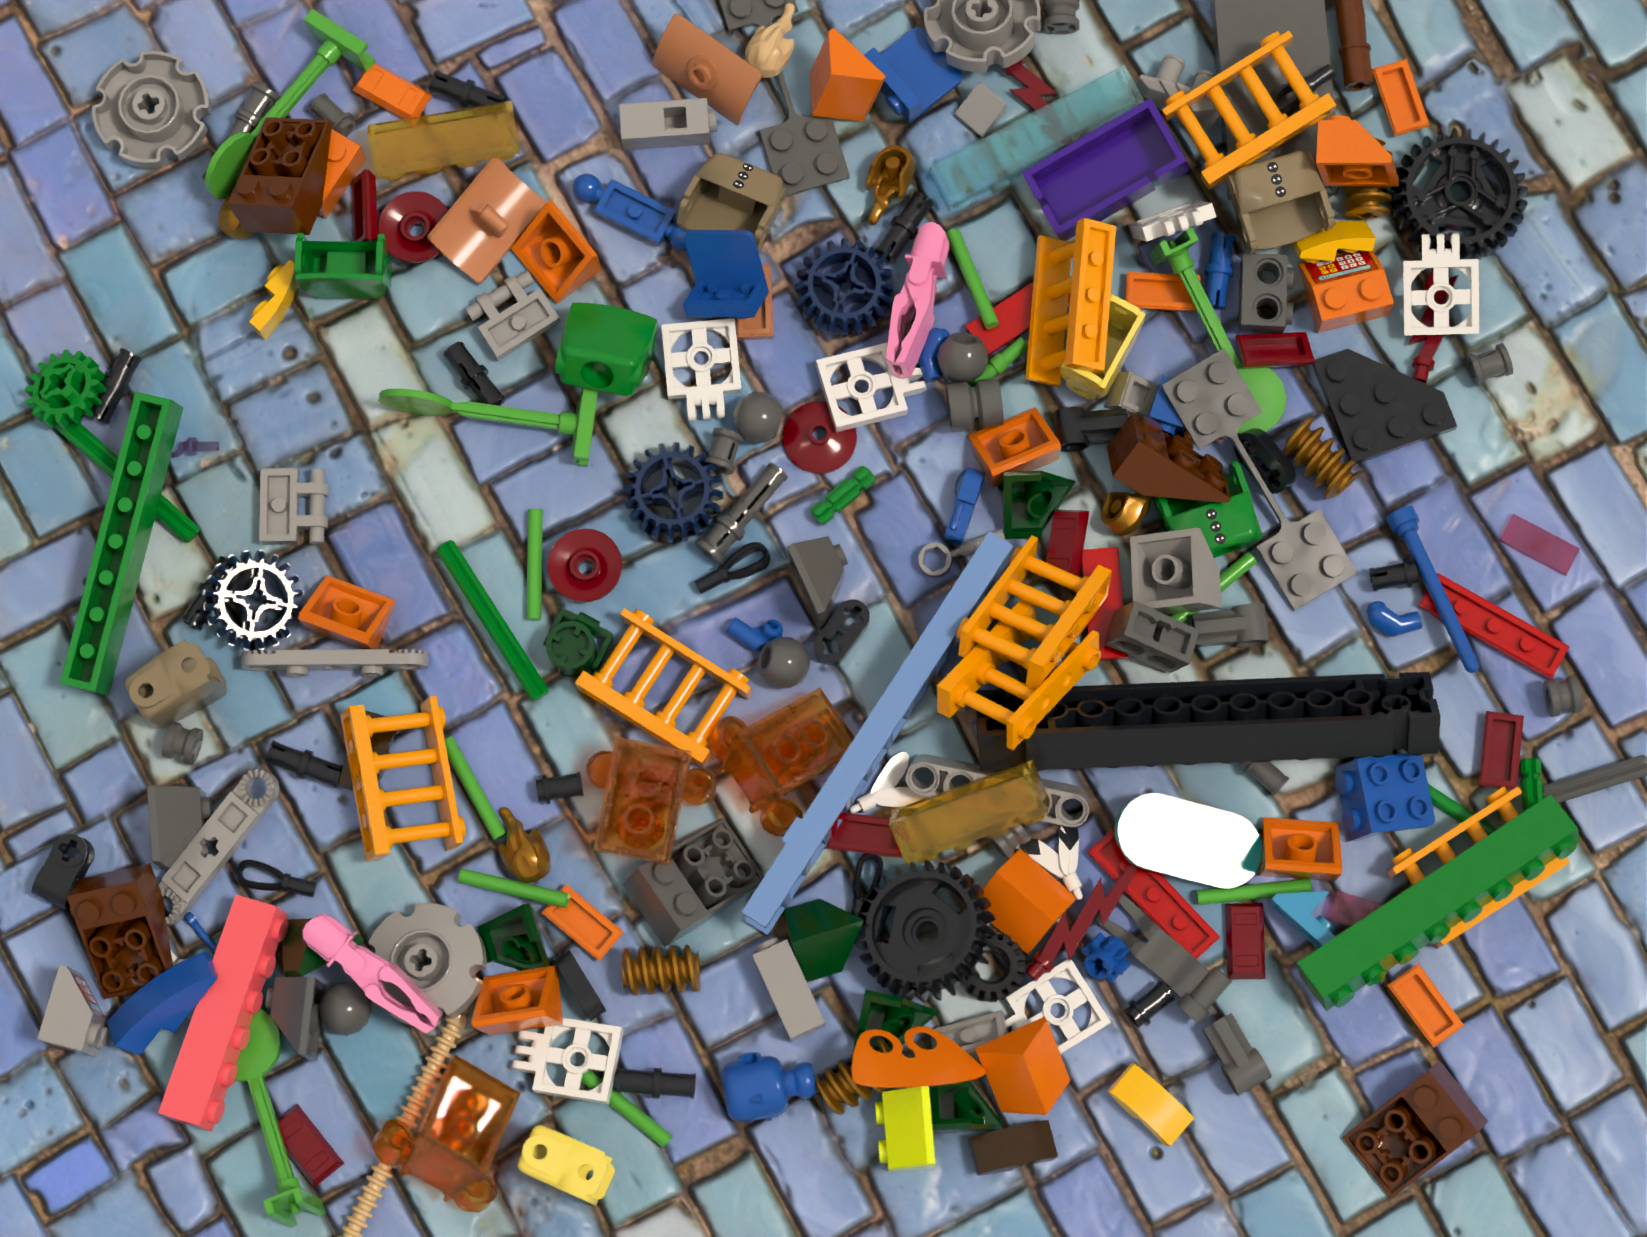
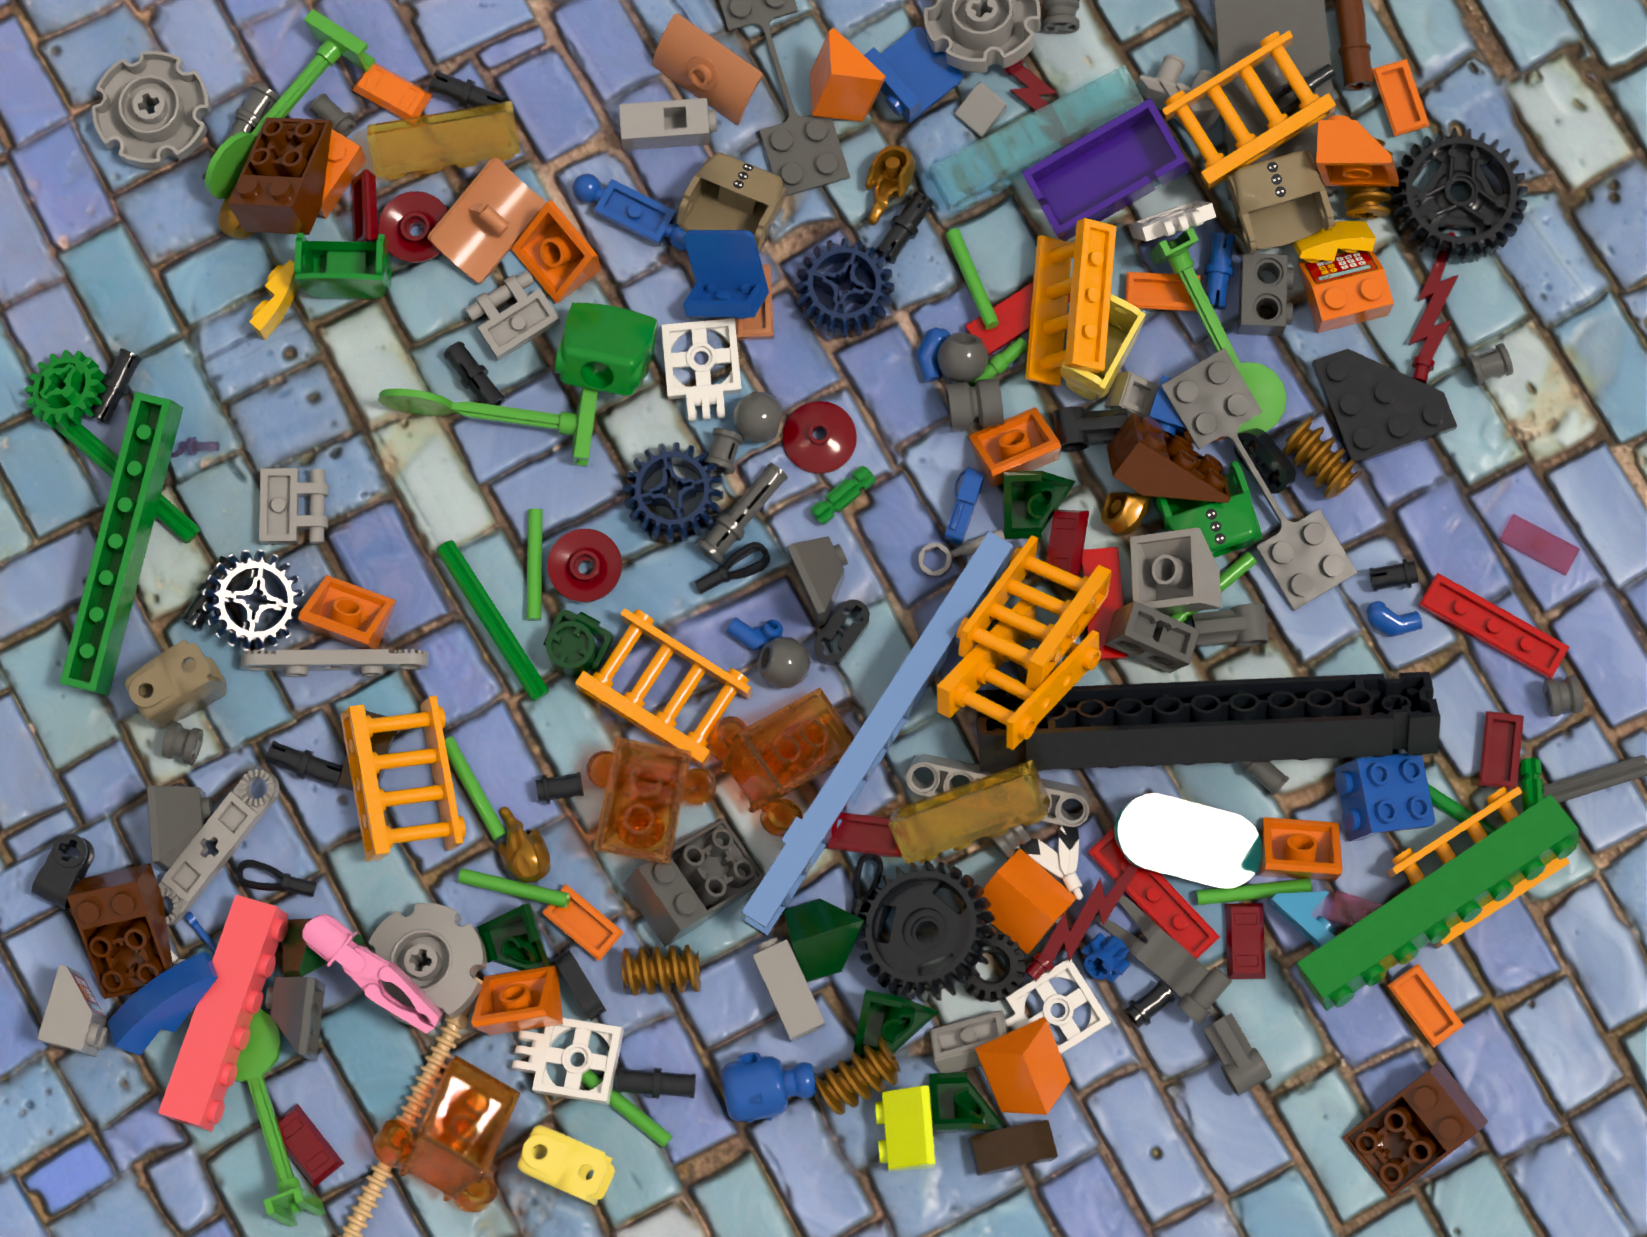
(344, 1009): dark grey piece -> none
(769, 48): tan piece -> none
(870, 414): white piece -> none
(884, 791): white piece -> none
(918, 298): bright pink arm -> none
(932, 1067): orange piece -> none
(1151, 1104): yellow slope -> none
(1275, 350): dark red tile -> none
(1405, 524): blue piece -> none
(1440, 260): white piece -> none

